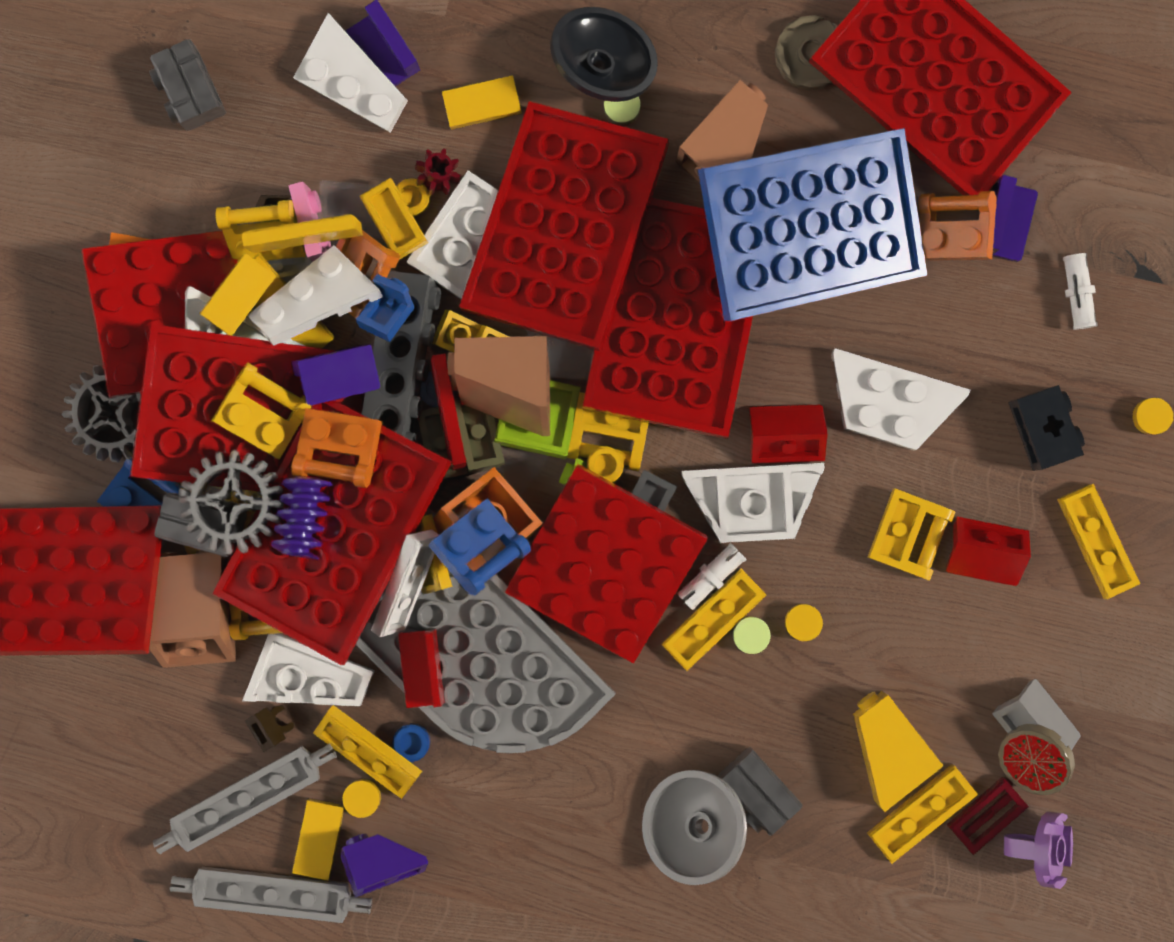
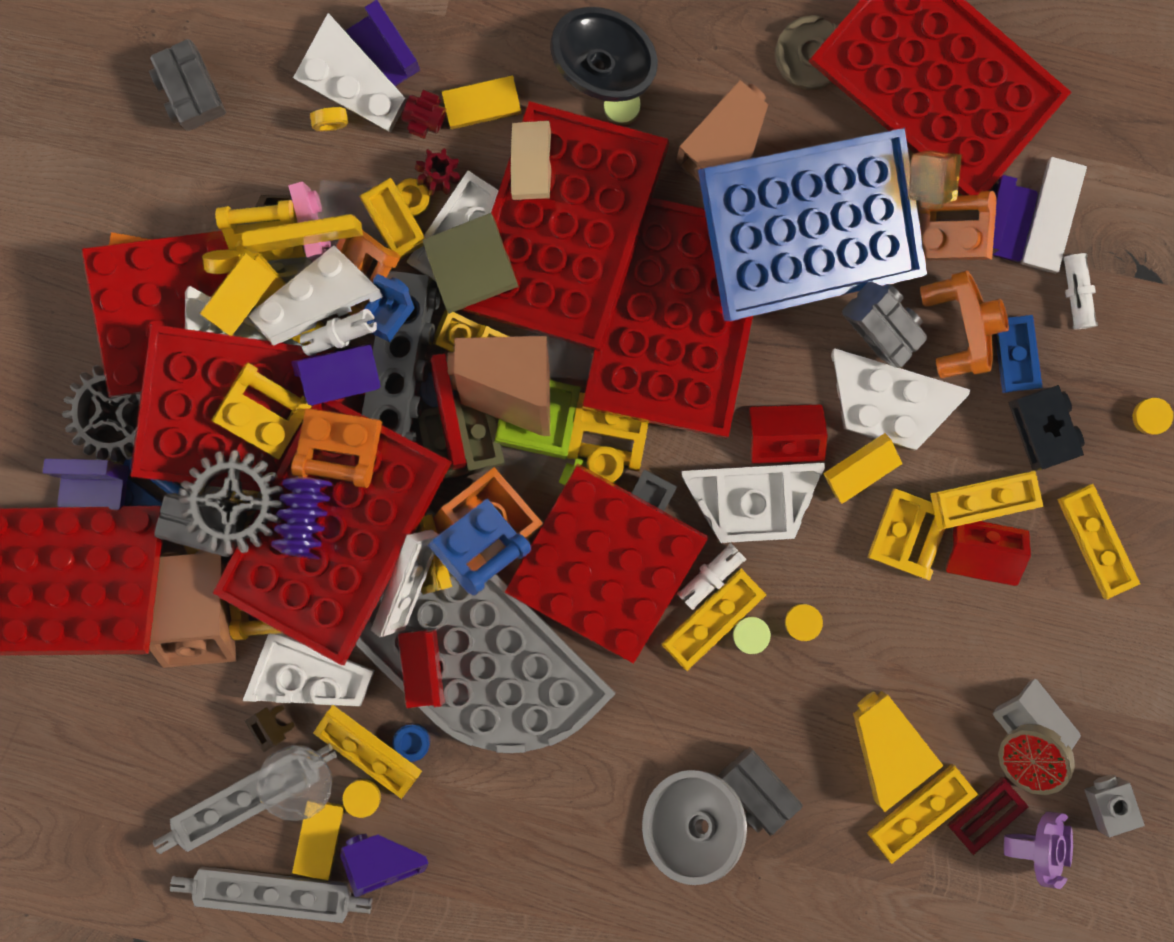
(89, 482): none -> panel
(220, 261): none -> yellow tile
(294, 783): none -> clear tile
(329, 119): none -> yellow tile
(338, 332): none -> white pin
(423, 114): none -> dark red gear
(470, 263): none -> olive slope
(530, 160): none -> tan slope
(863, 468): none -> yellow tile
(885, 323): none -> flat silver brick
(934, 178): none -> clear yellow brick
(980, 323): none -> orange connector
(986, 500): none -> yellow tile
(1018, 356): none -> blue plate
(1053, 215): none -> white tile
(1113, 806): none -> light grey brick

